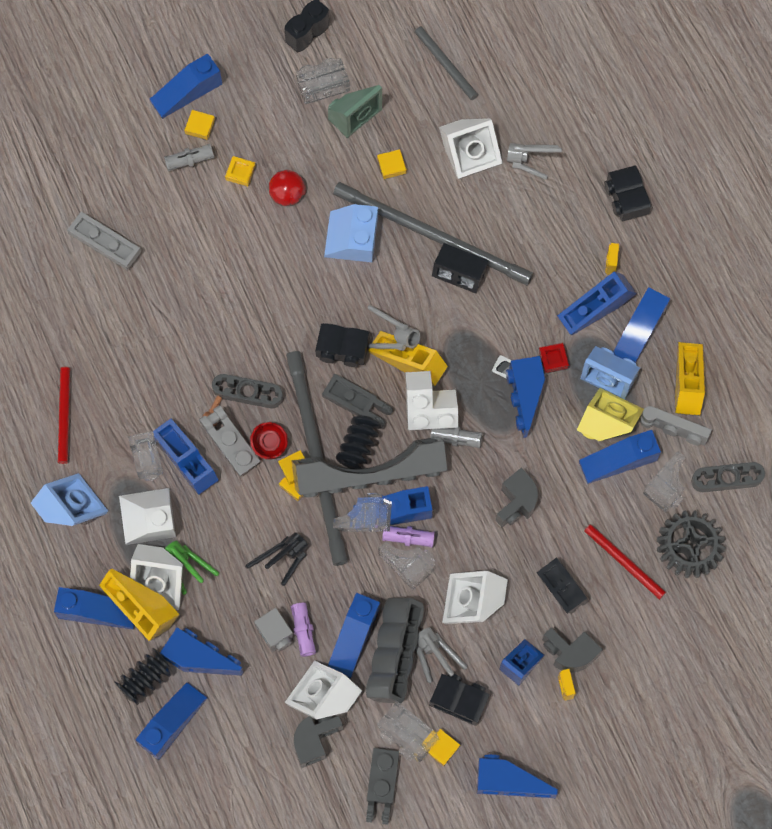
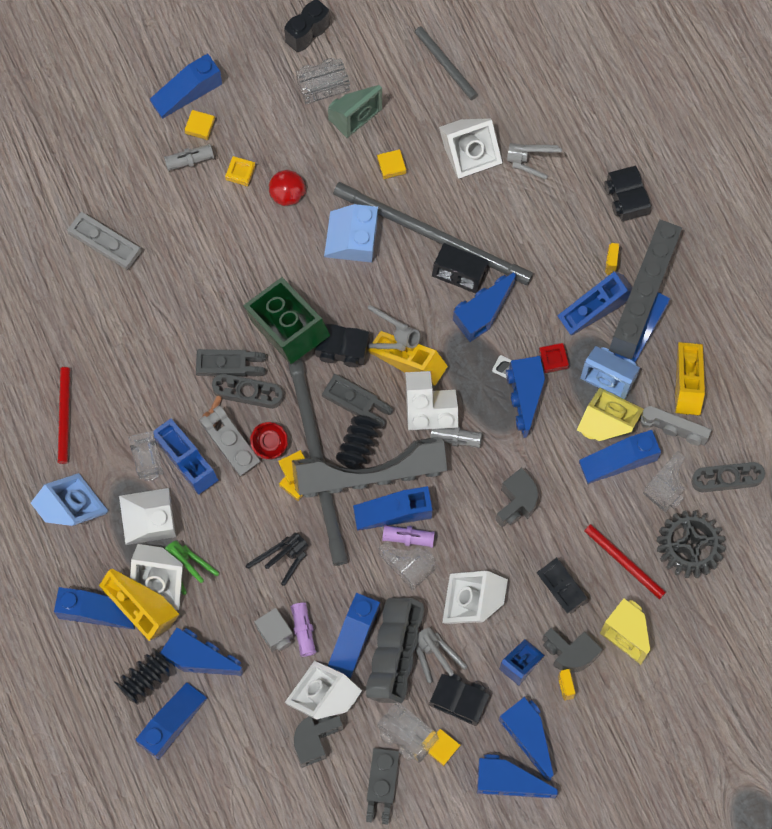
(230, 362): none -> dark grey hinge
(286, 320): none -> dark green brick
(368, 515): clear arch -> none
(479, 313): none -> blue slope
(526, 729): none -> blue slope
(628, 630): none -> light yellow slope
(645, 289): none -> dark grey arch

